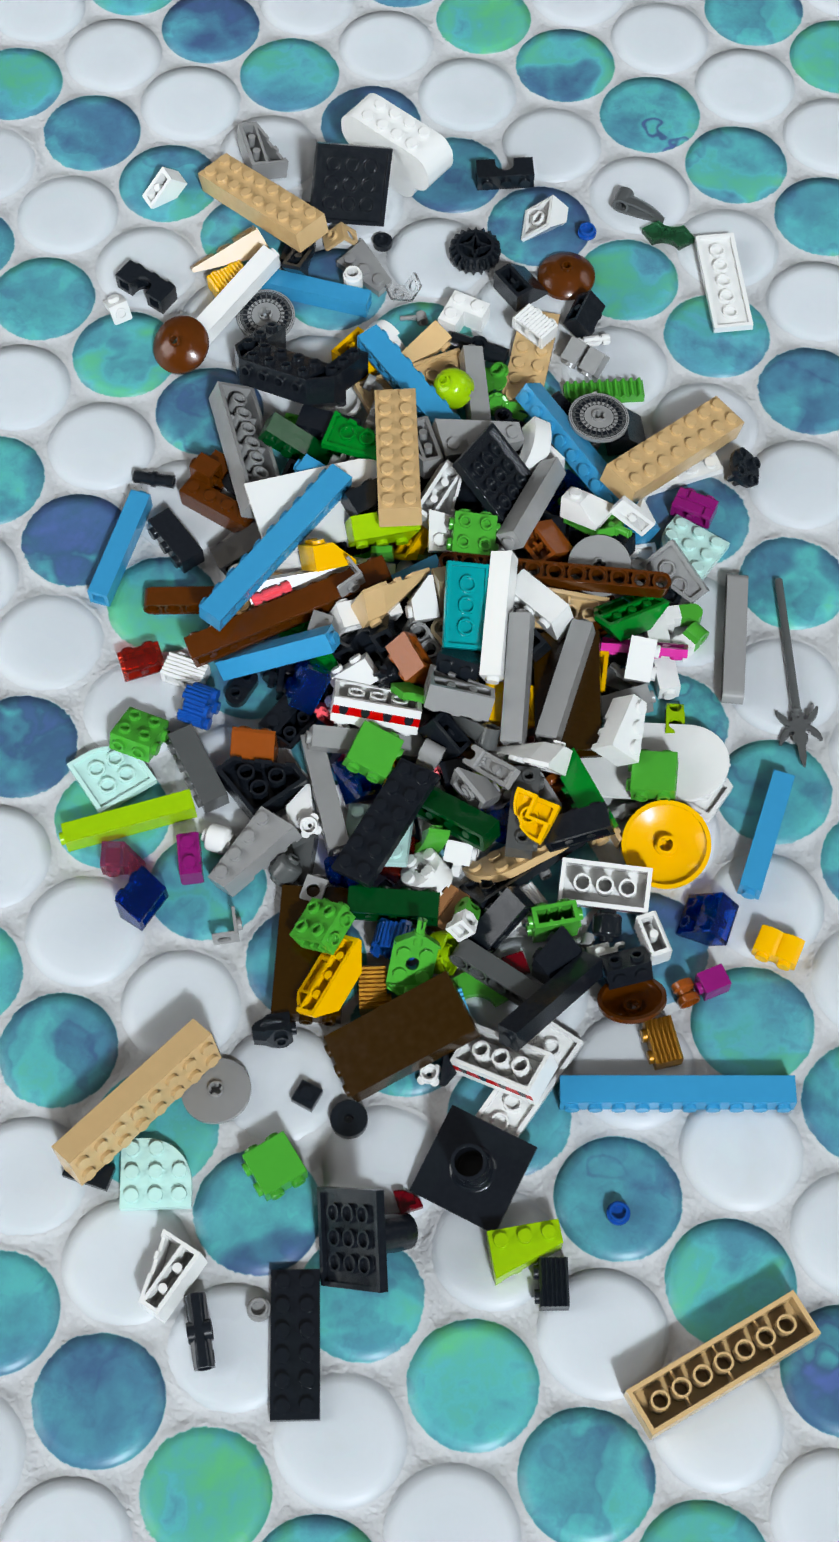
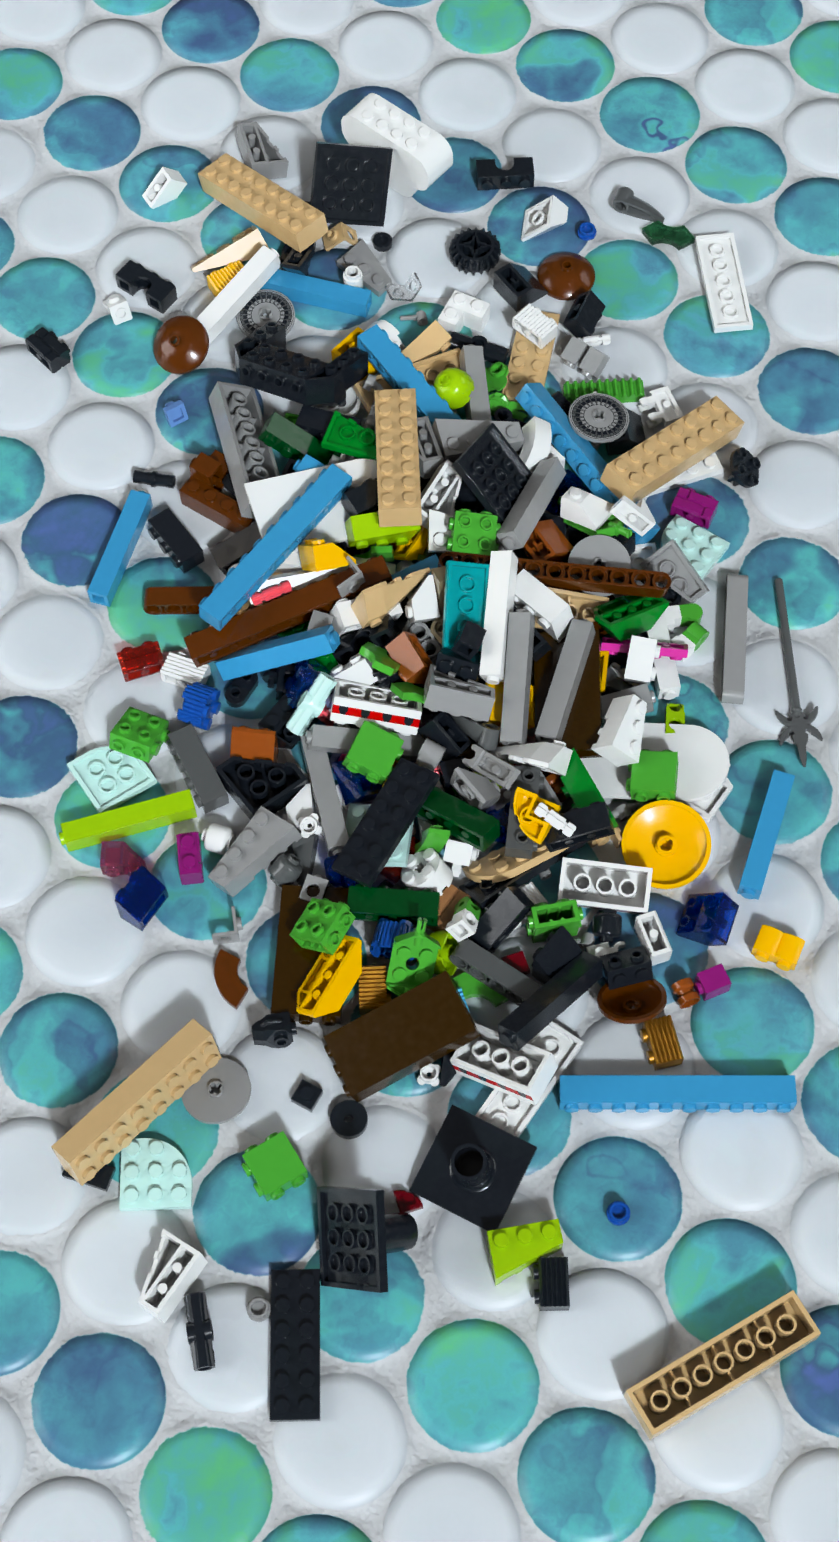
(48, 349): none -> black brick
(175, 413): none -> medium blue tile
(227, 979): none -> reddish brown tile
(311, 703): none -> light aqua piece
(379, 658): none -> bright green tile
(468, 640): none -> black brick
(555, 819): none -> white axle
(664, 404): none -> white plate

